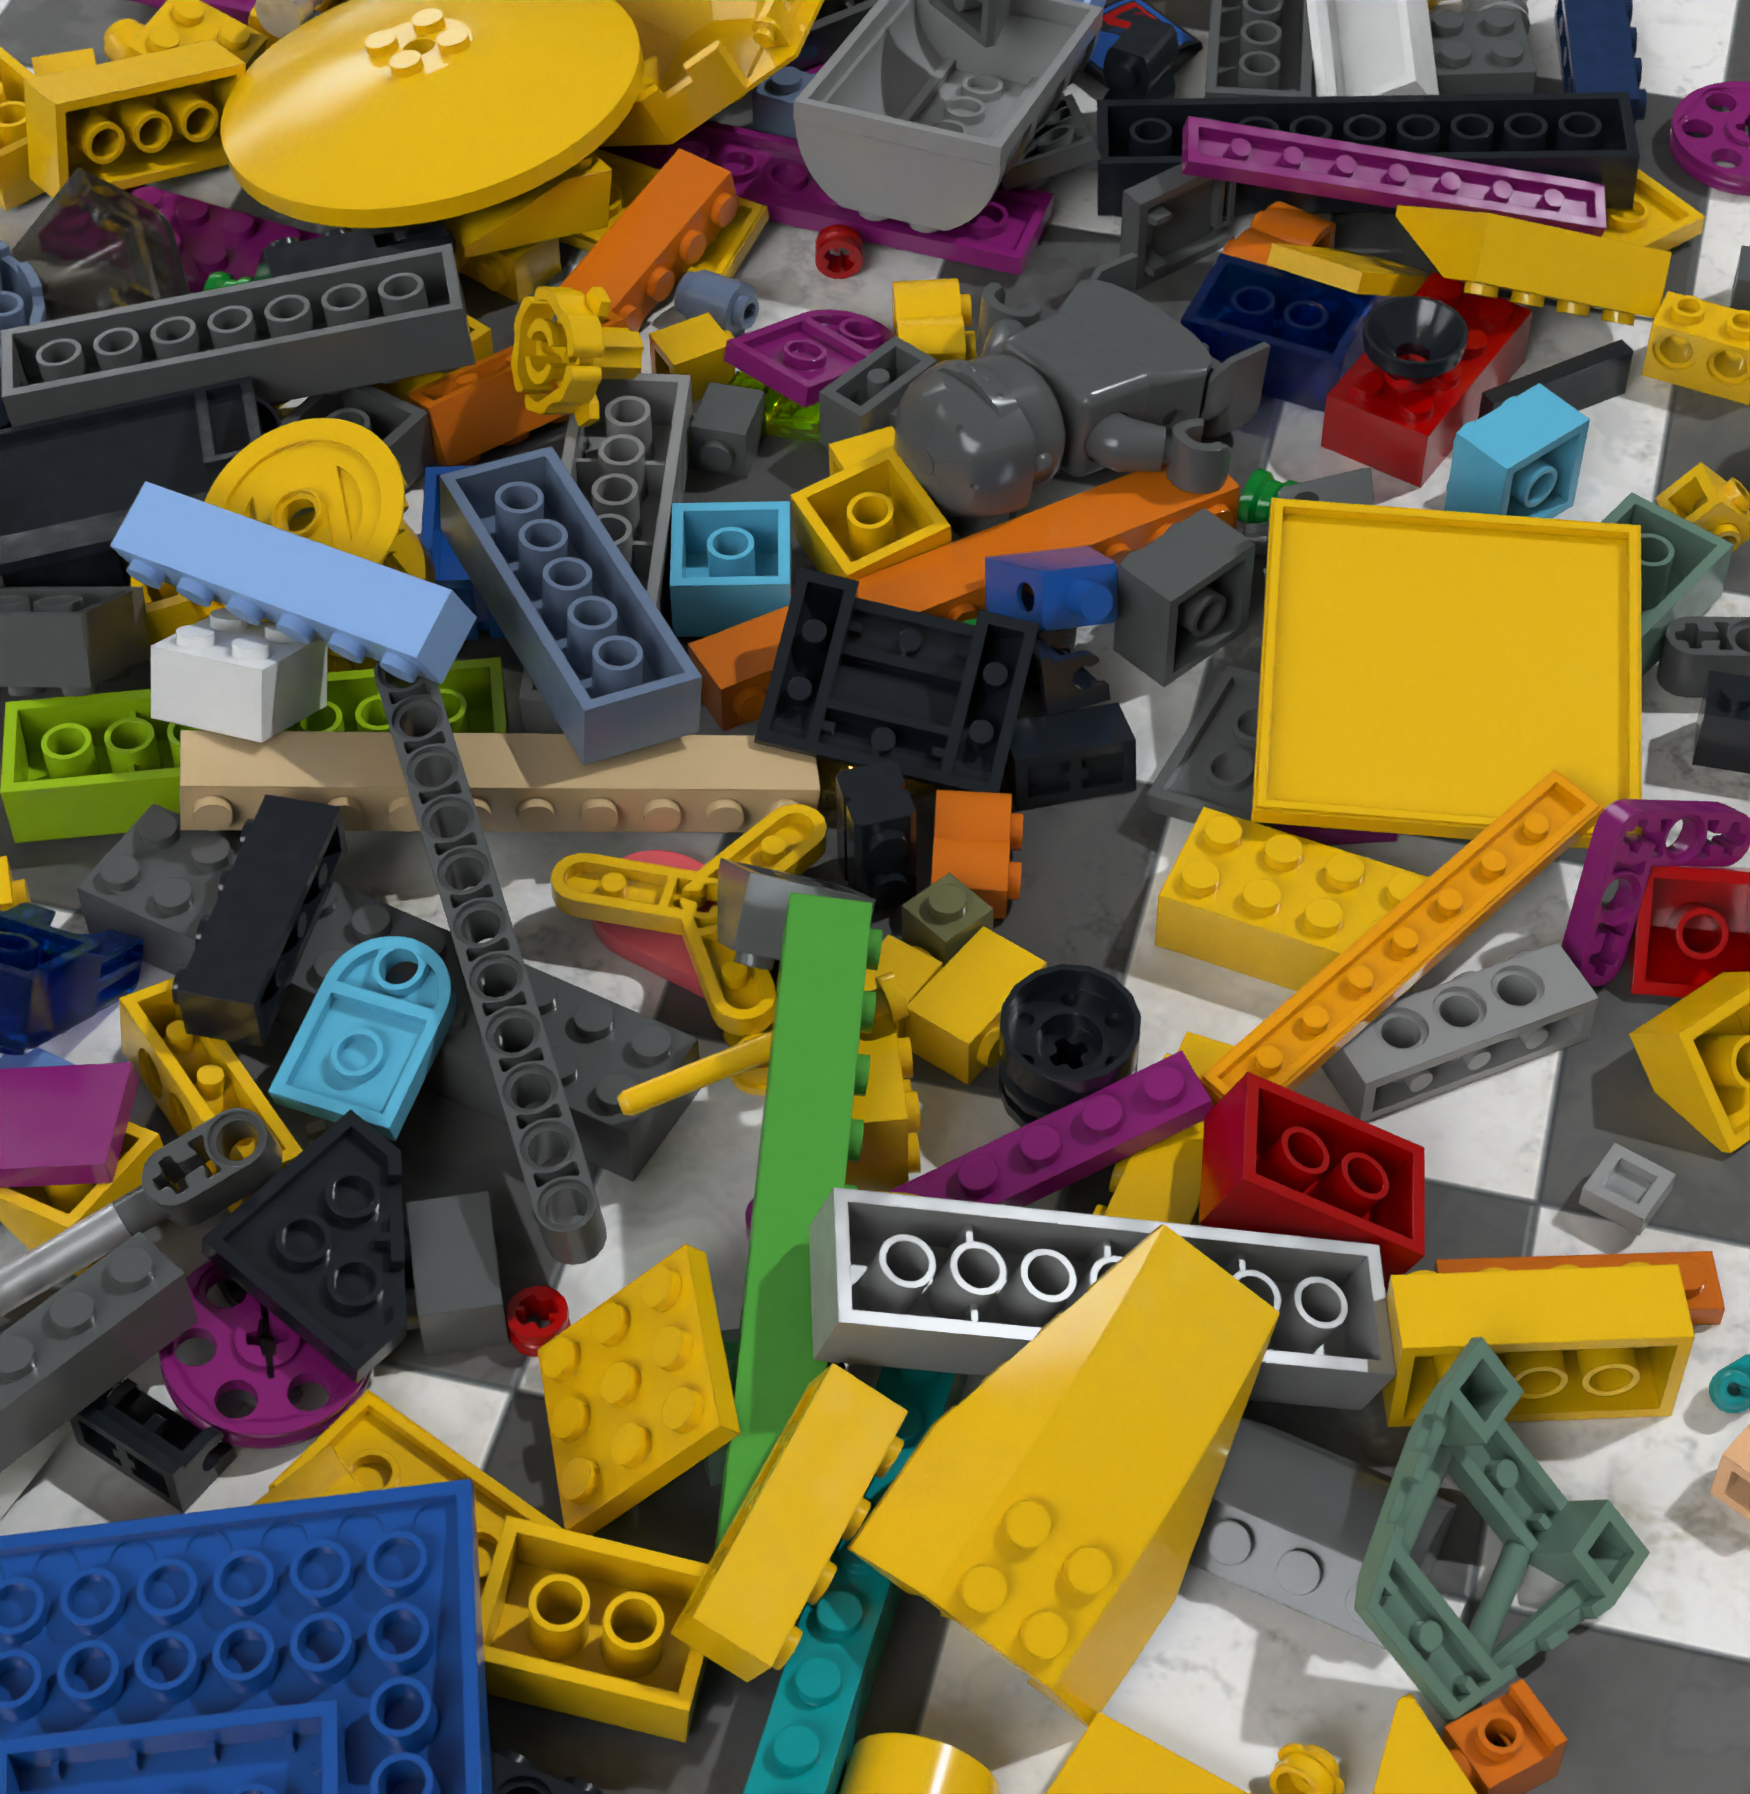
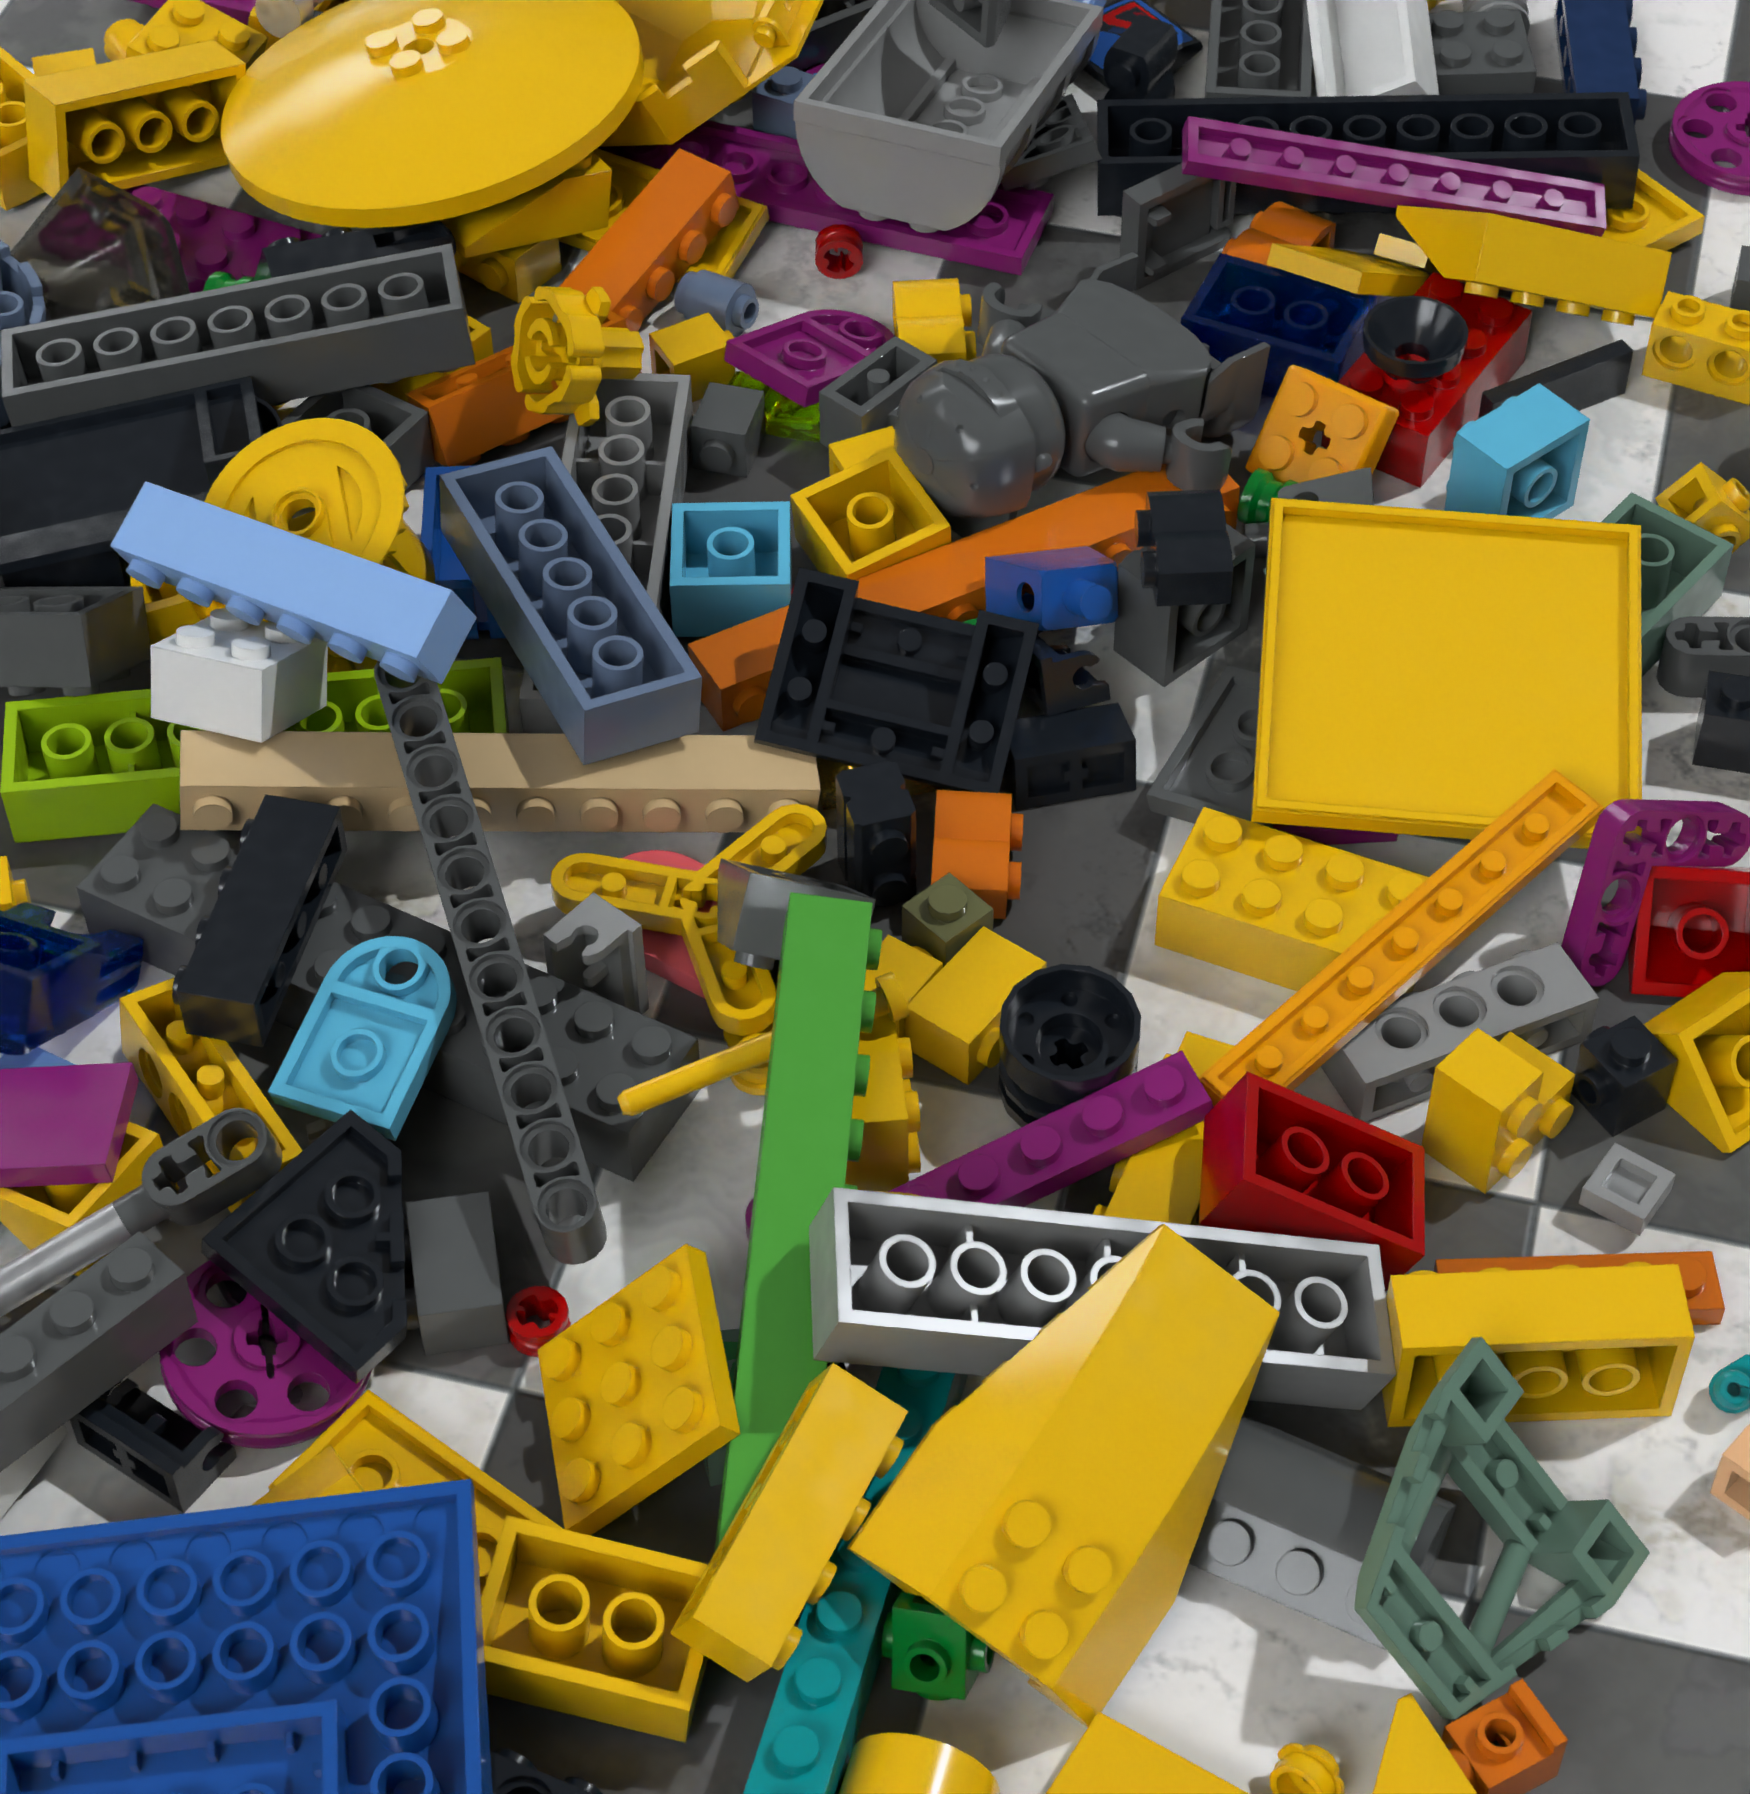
(600, 953): none -> light grey hinge
(931, 1651): none -> green brick
(1186, 548): none -> black brick
(1313, 404): none -> light orange brick
(1402, 252): none -> yellow tile
(1494, 1106): none -> yellow brick
(1623, 1075): none -> black brick

